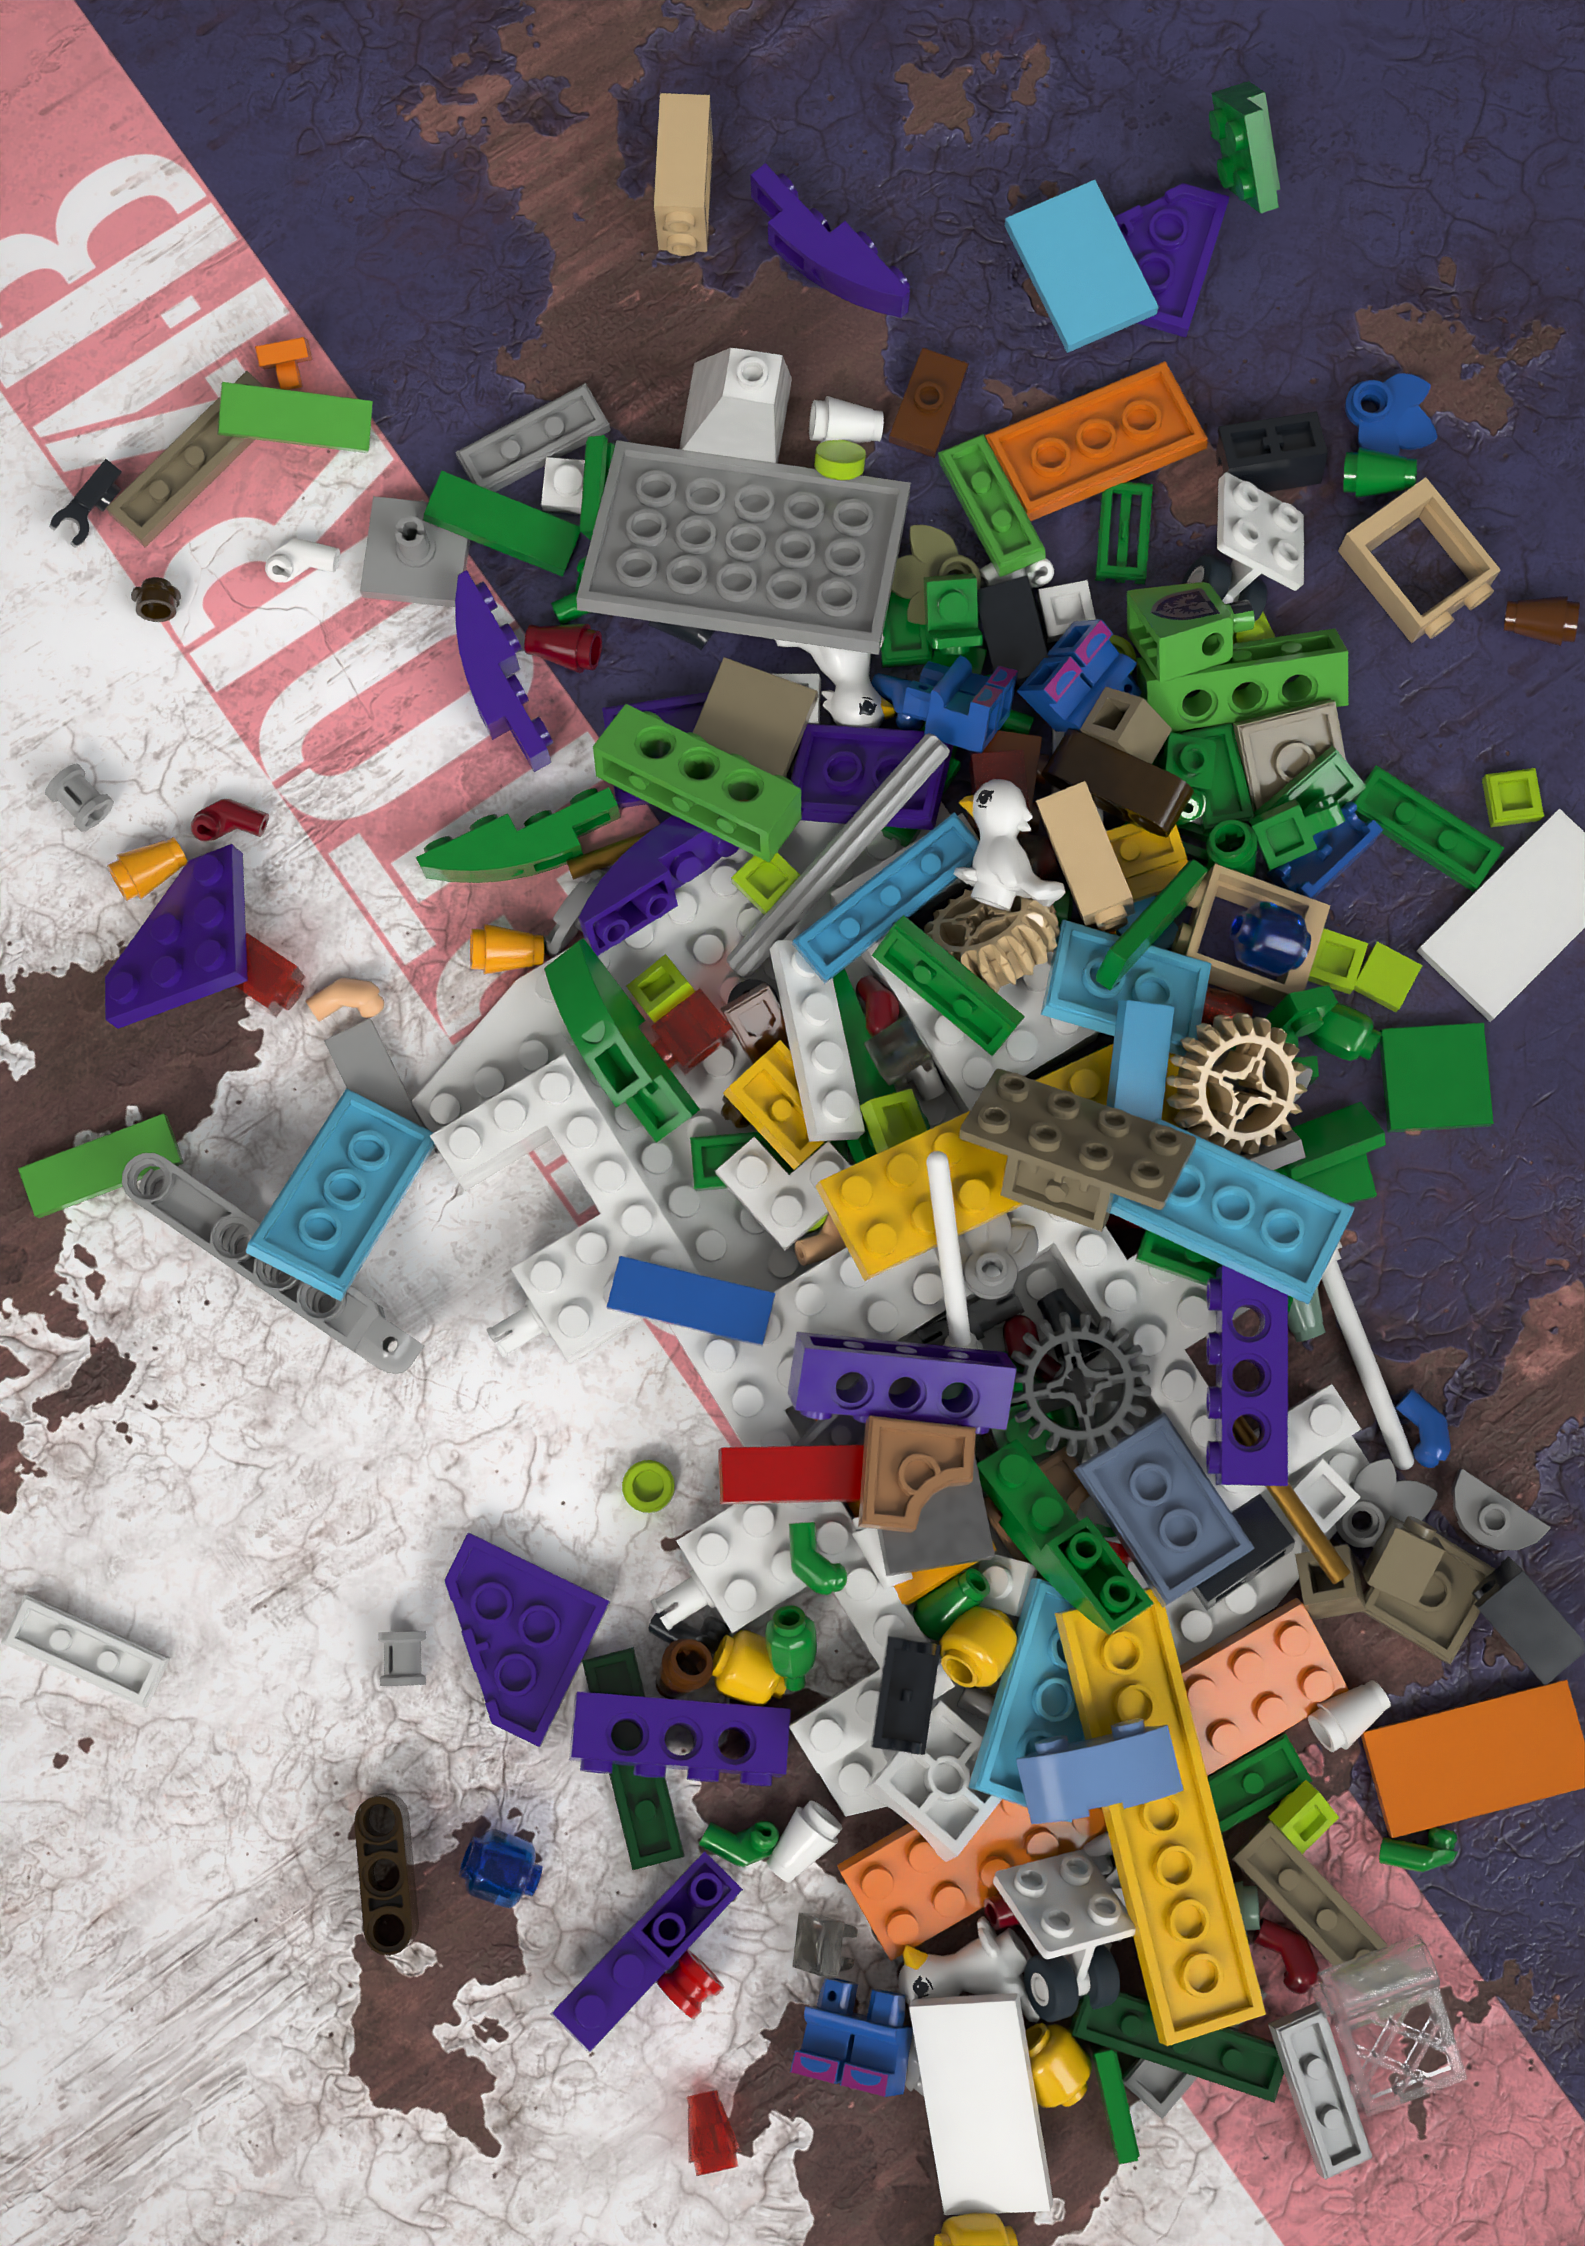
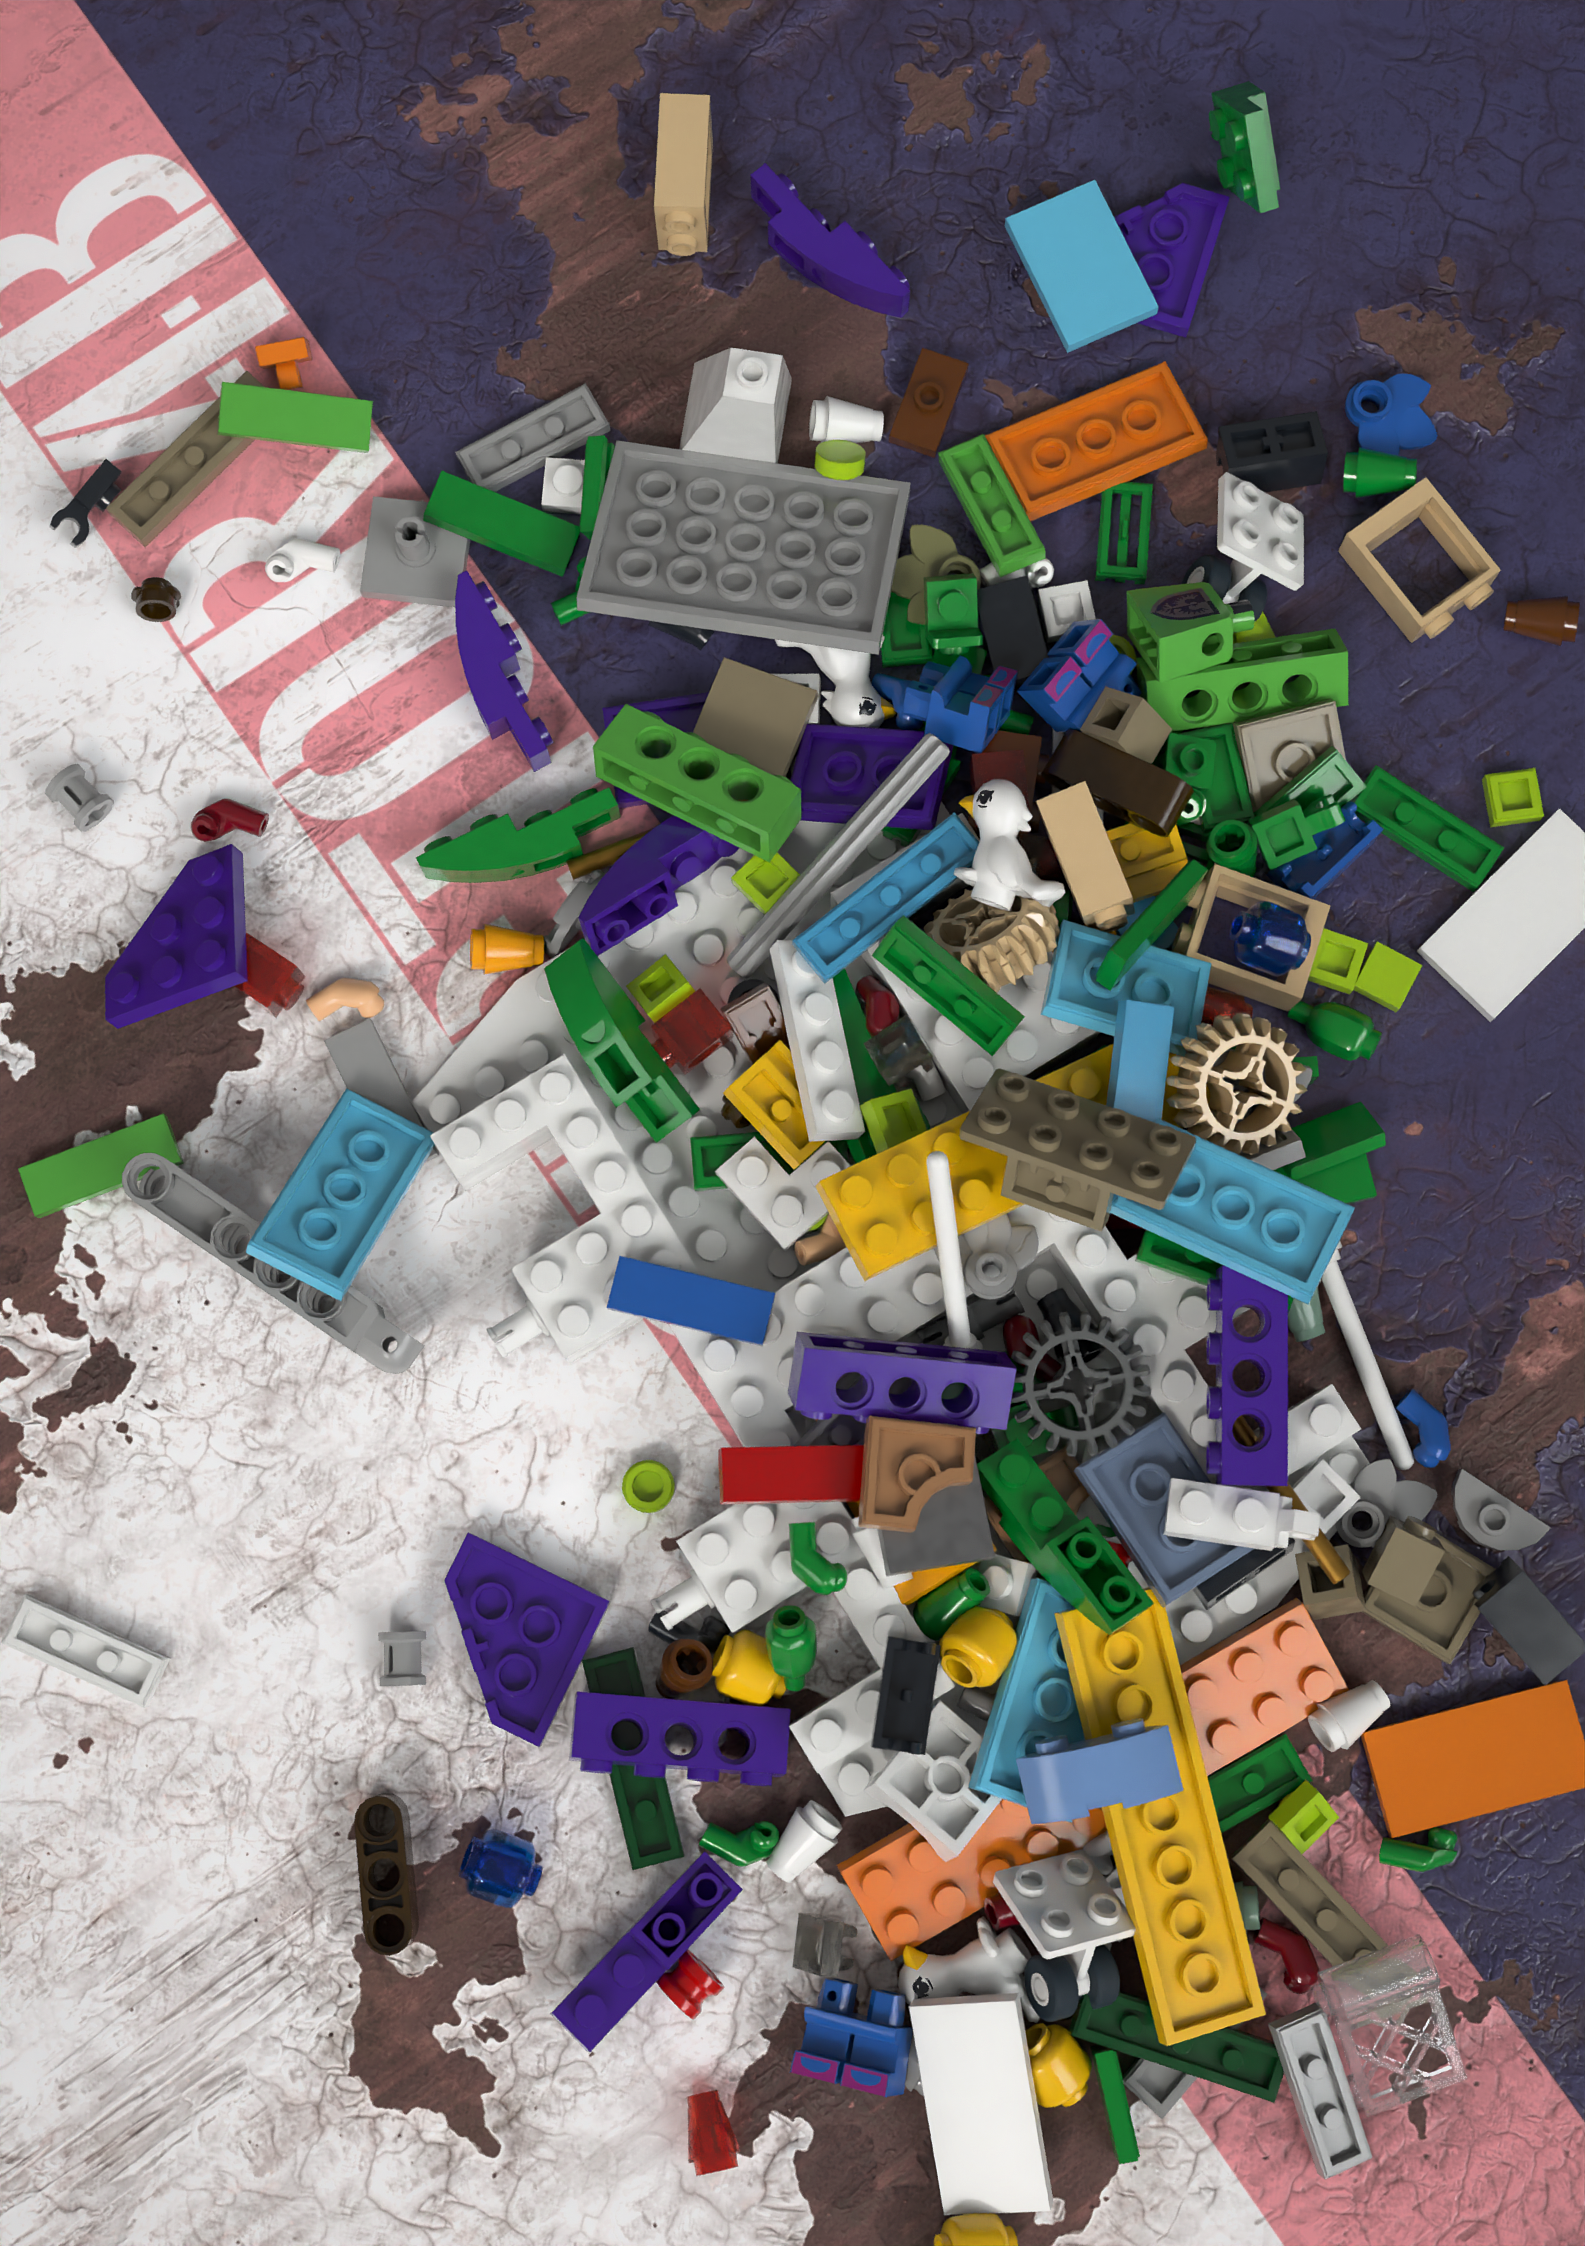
(146, 867): light orange cone -> none
(568, 645): dark red cone -> none
(1235, 1516): none -> white hinge
(1302, 1012): green plate -> none
(1435, 1077): green tile -> none

